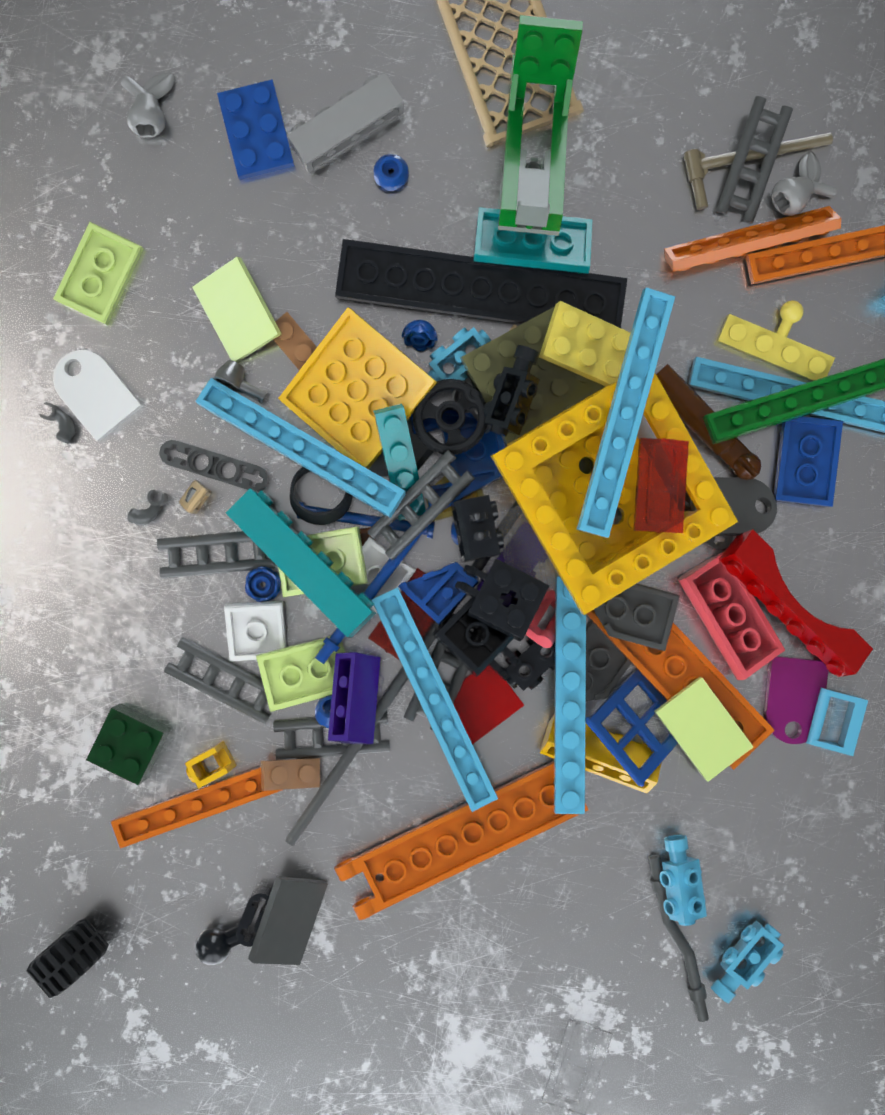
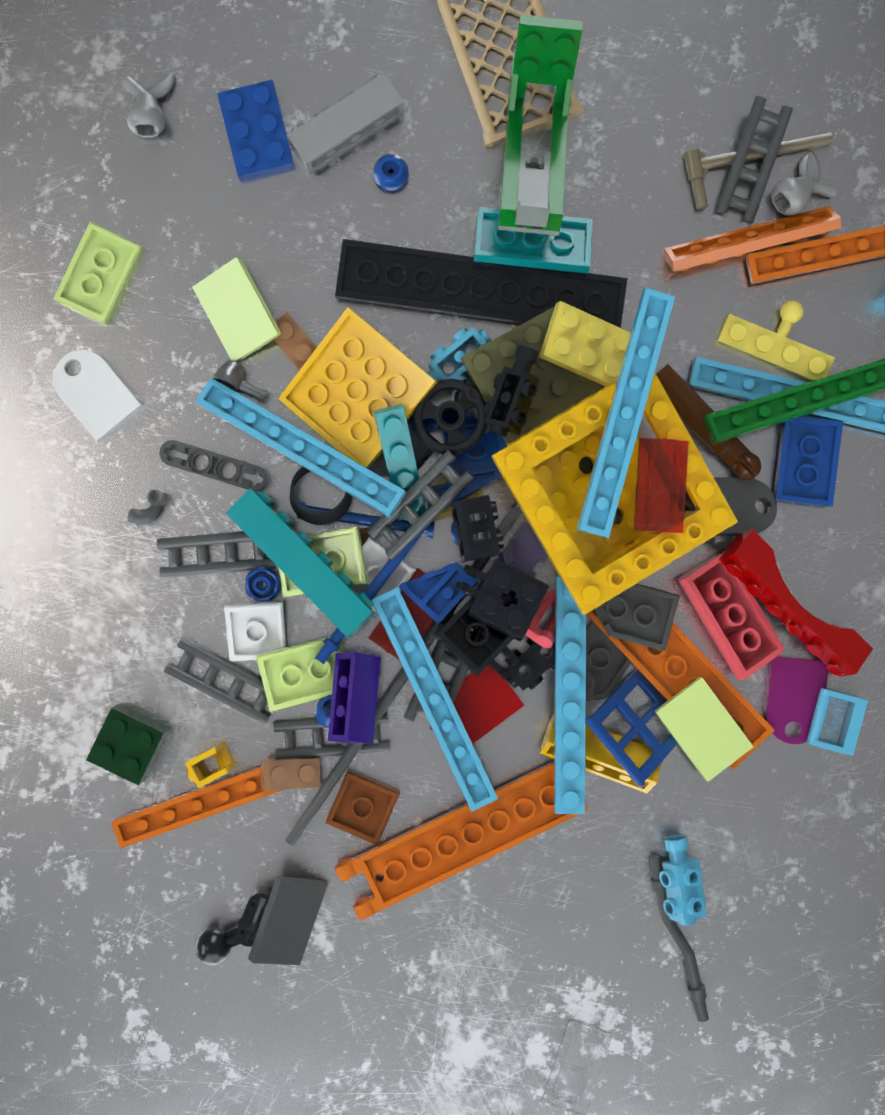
(65, 424): dark grey arm -> none
(67, 958): black tyre -> none
(194, 497): tan slope -> none
(362, 807): none -> dark orange tile
(419, 335): blue plate -> none
(755, 958): medium azure brick -> none

